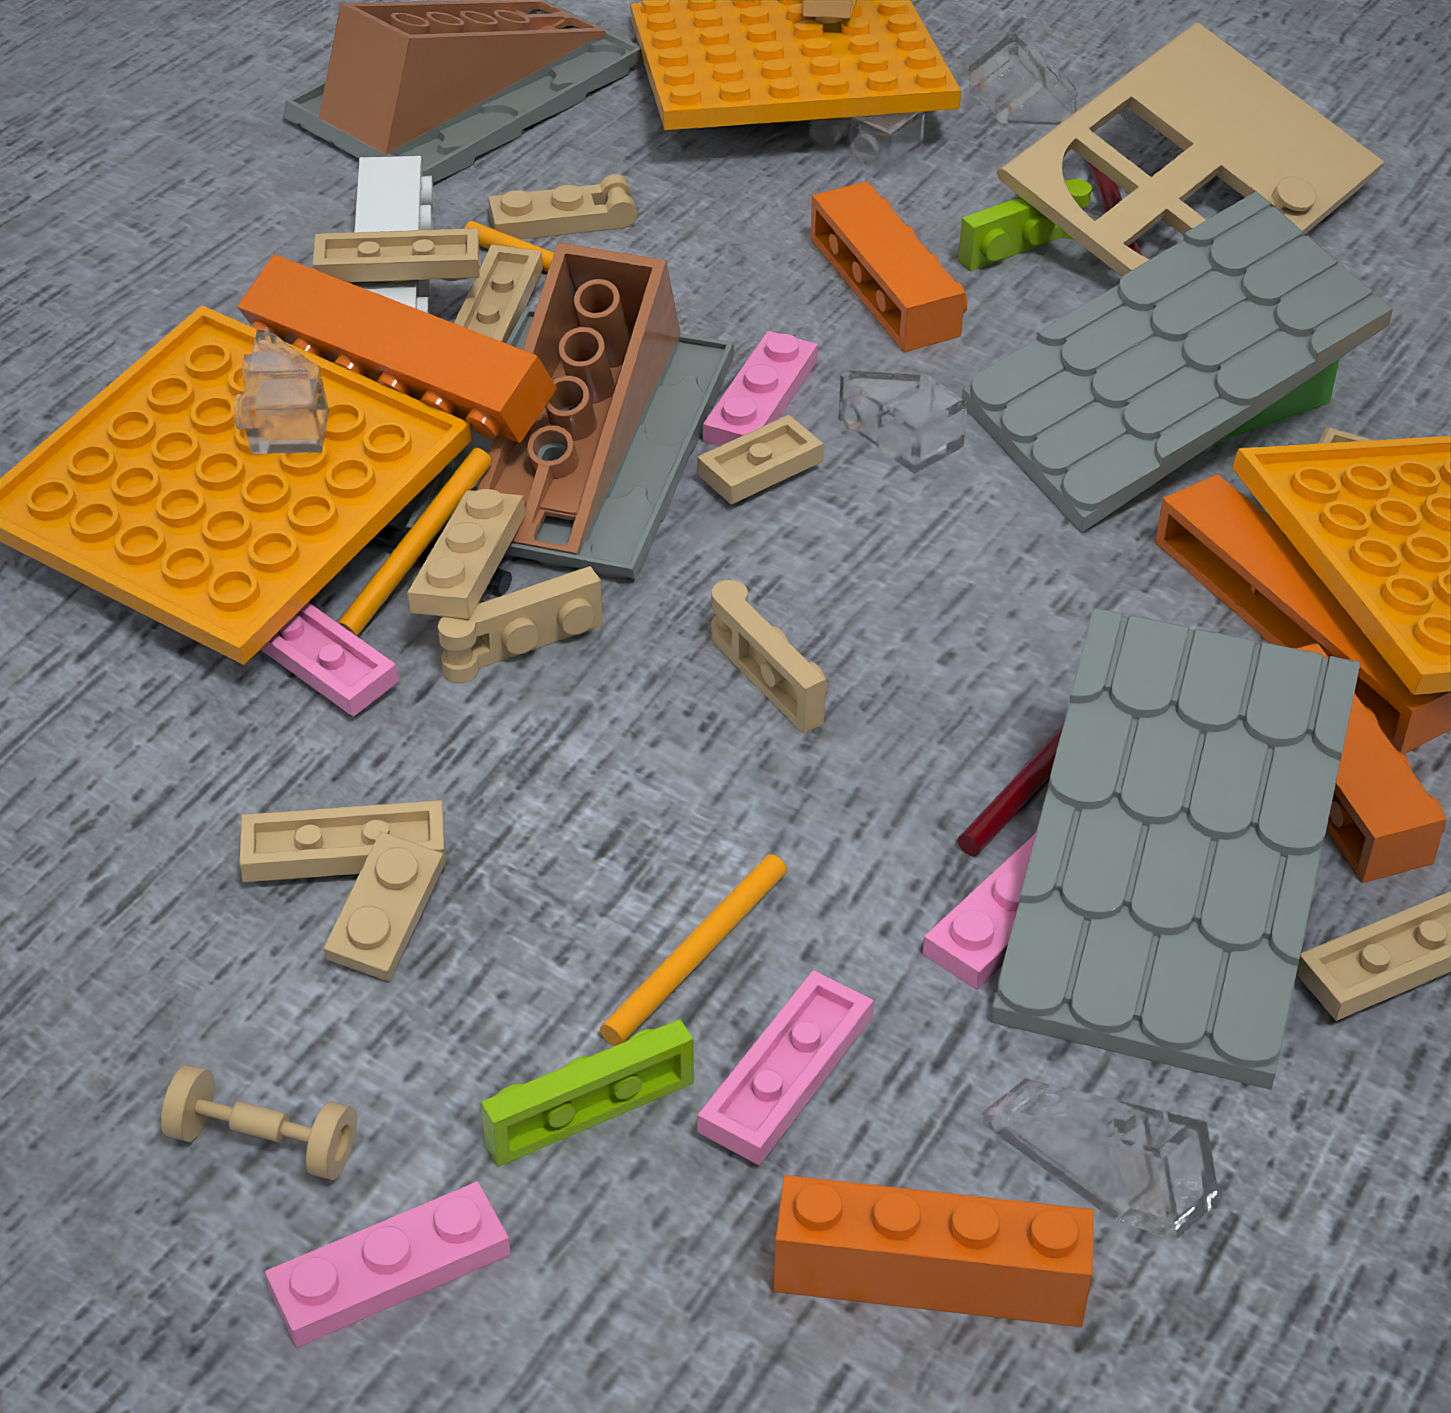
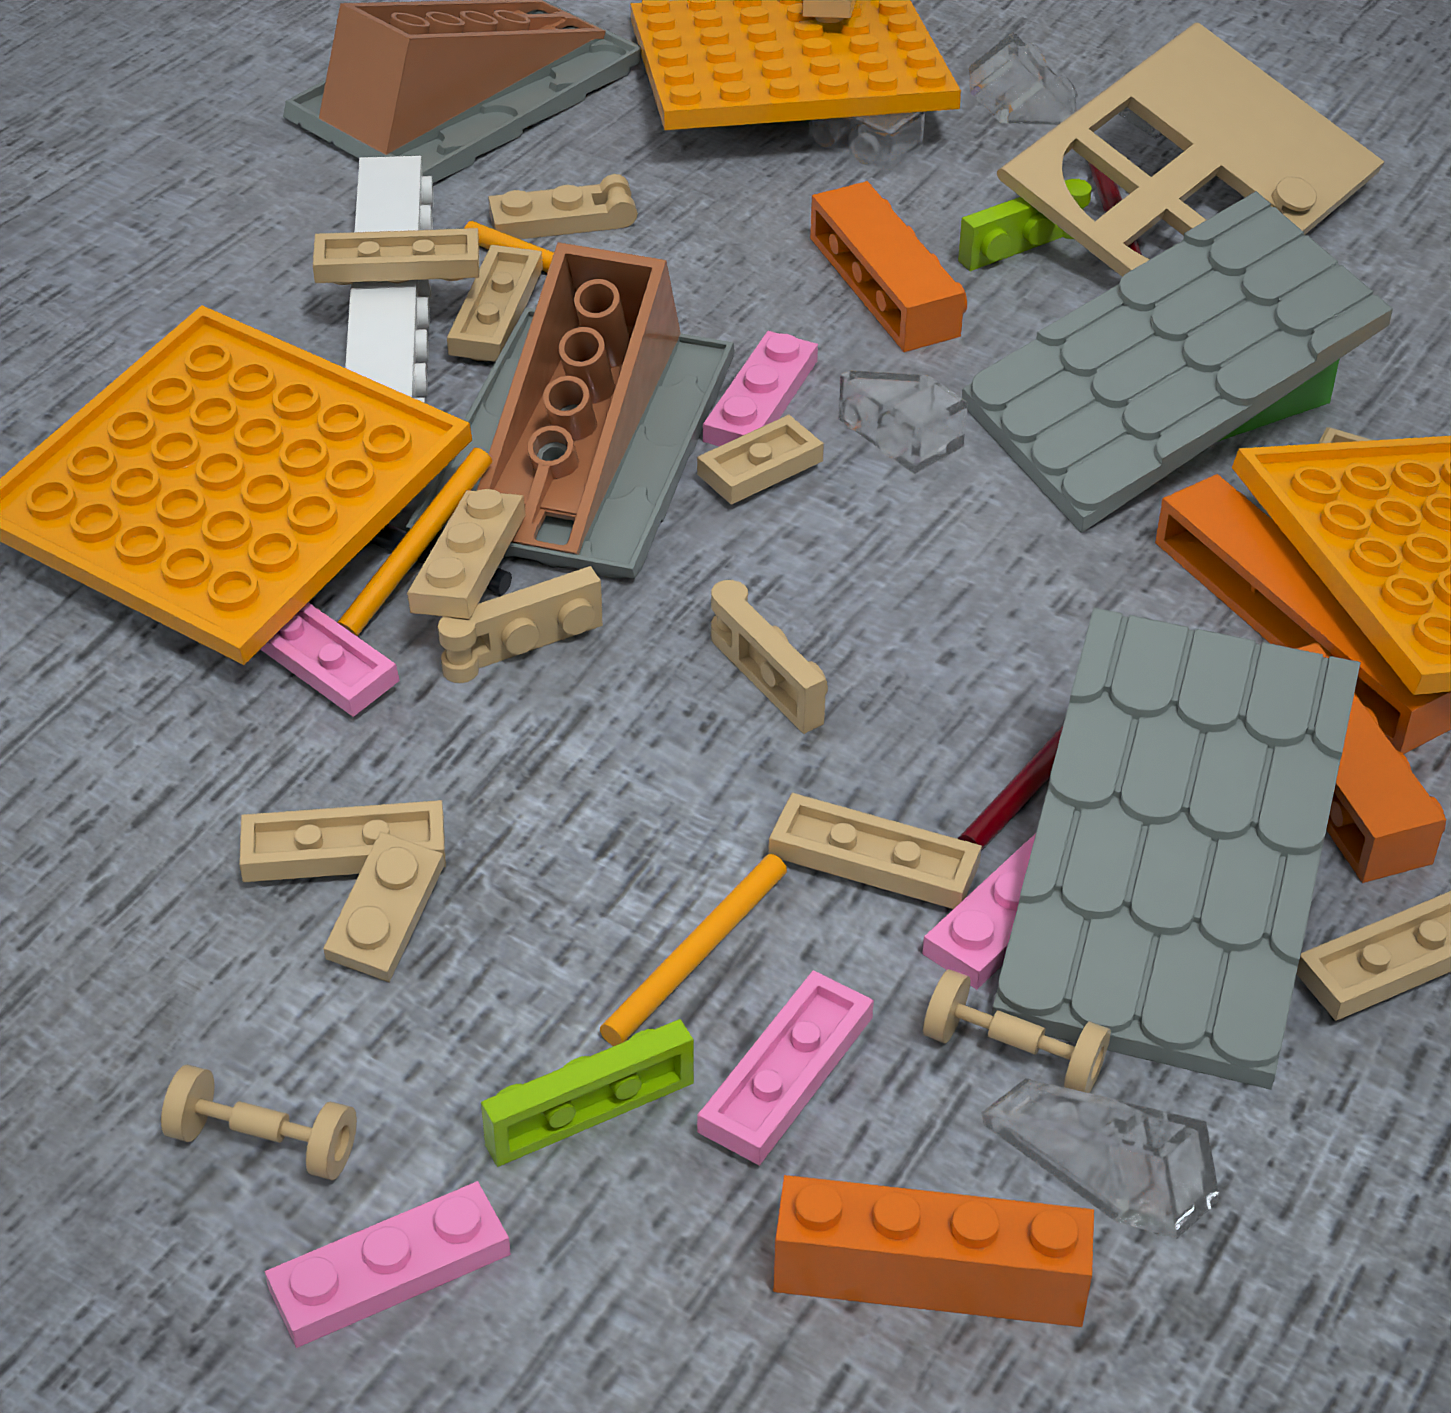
(282, 399): clear slope -> none
(401, 347): orange brick -> none
(875, 851): none -> tan plate
(948, 1007): none -> tan wheel

